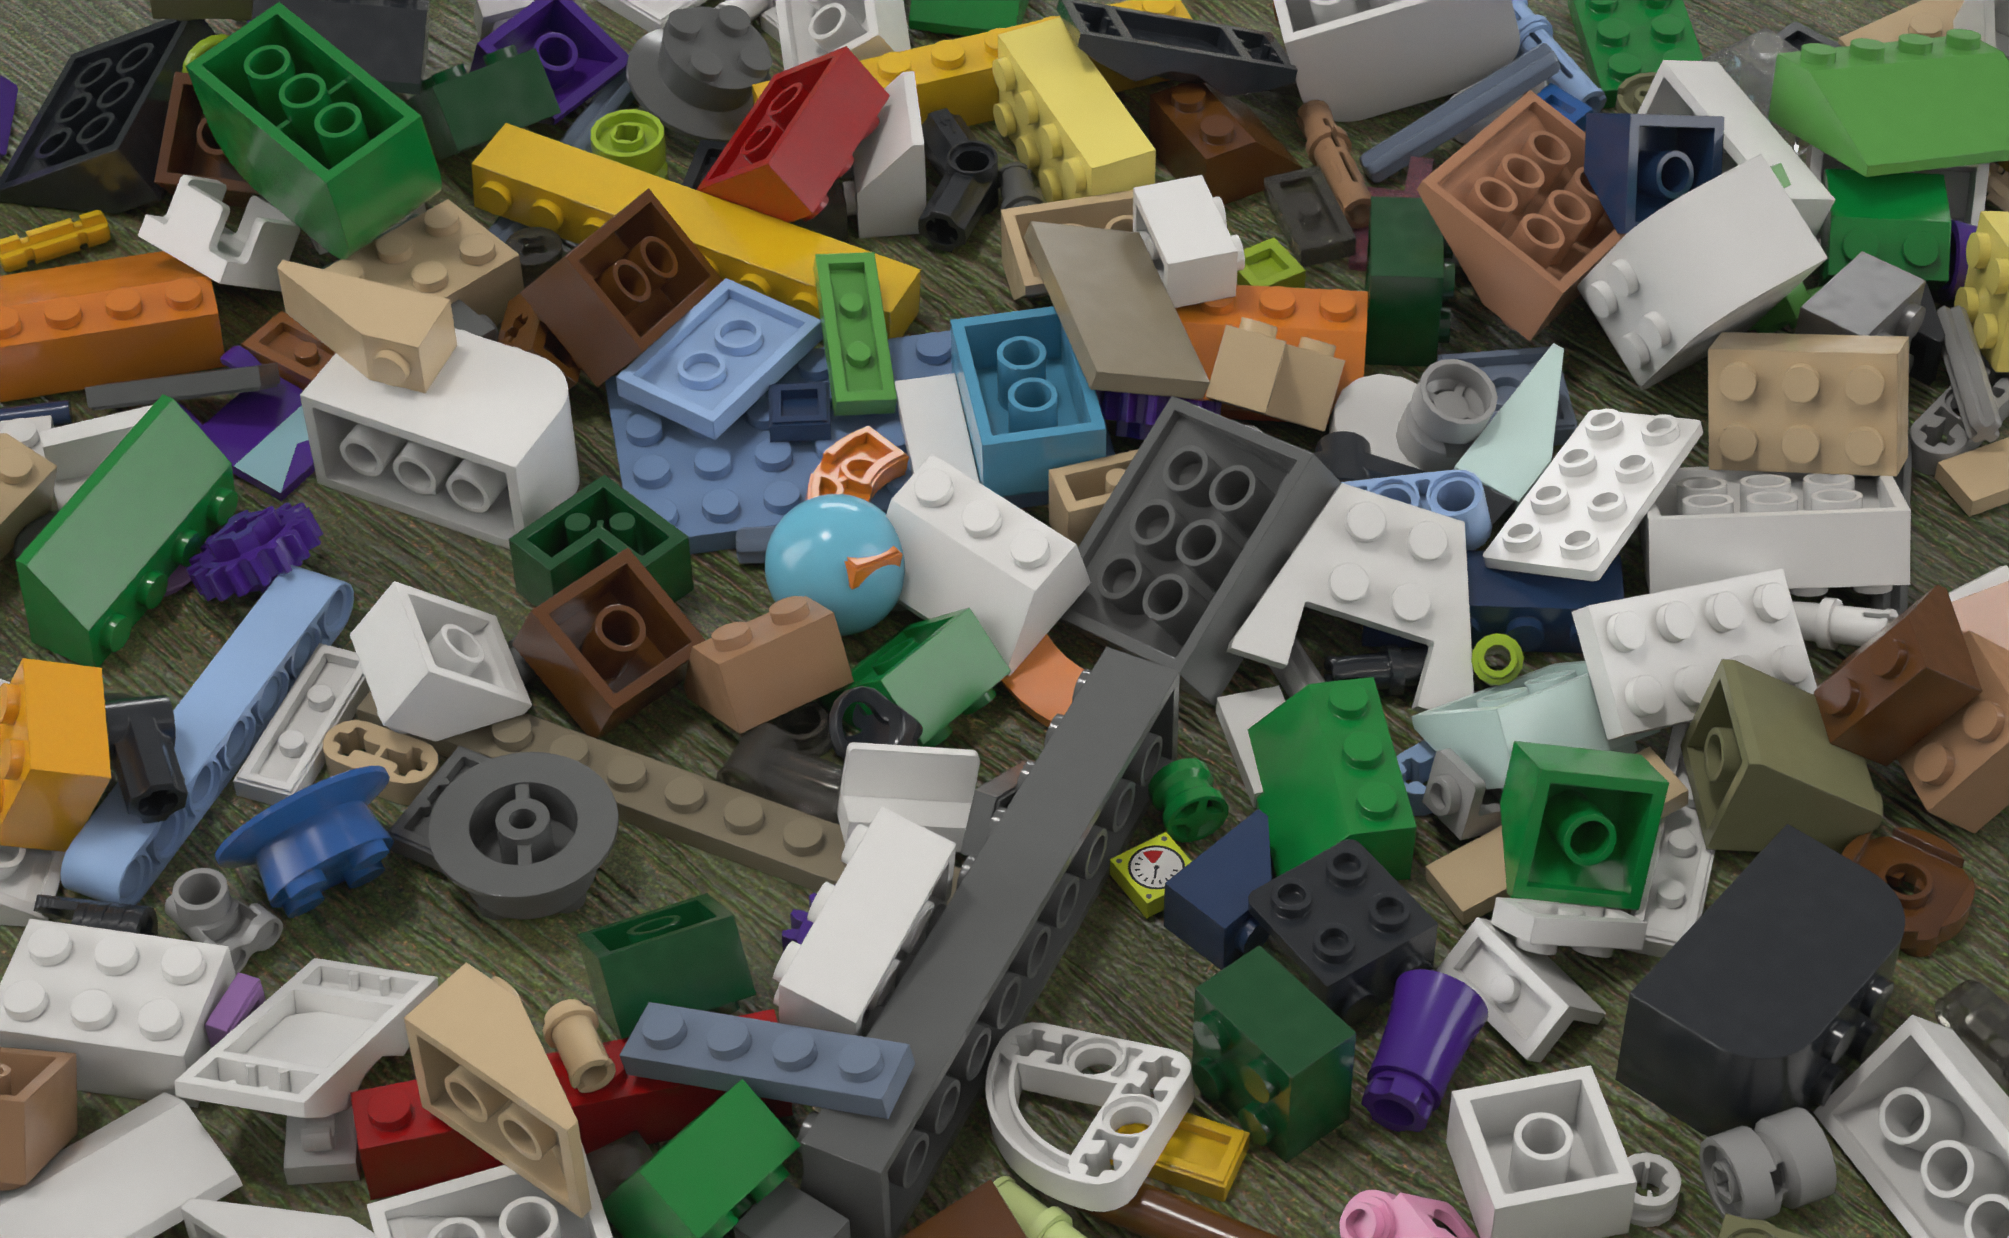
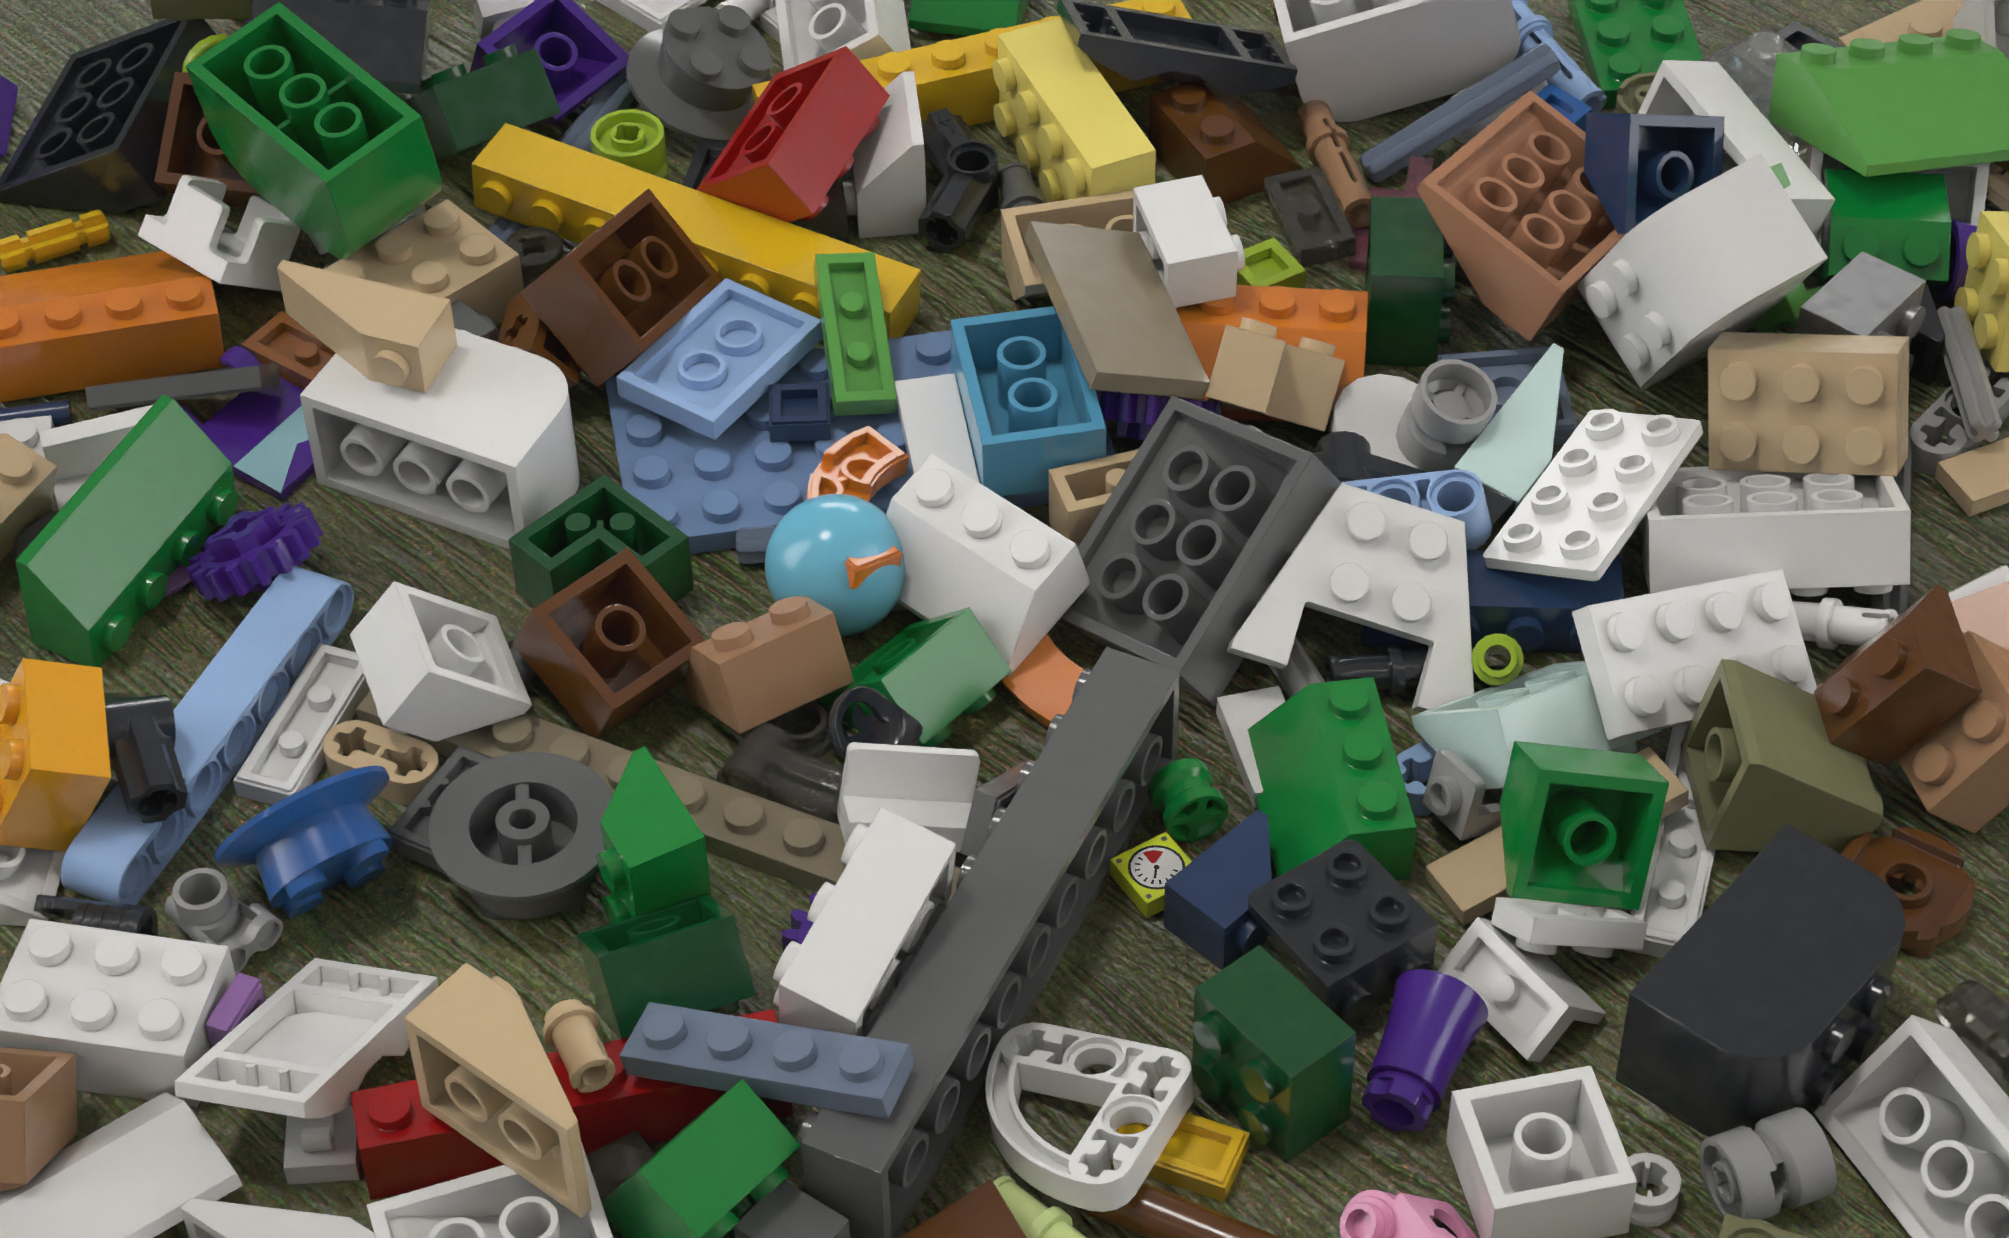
(649, 844): none -> green slope

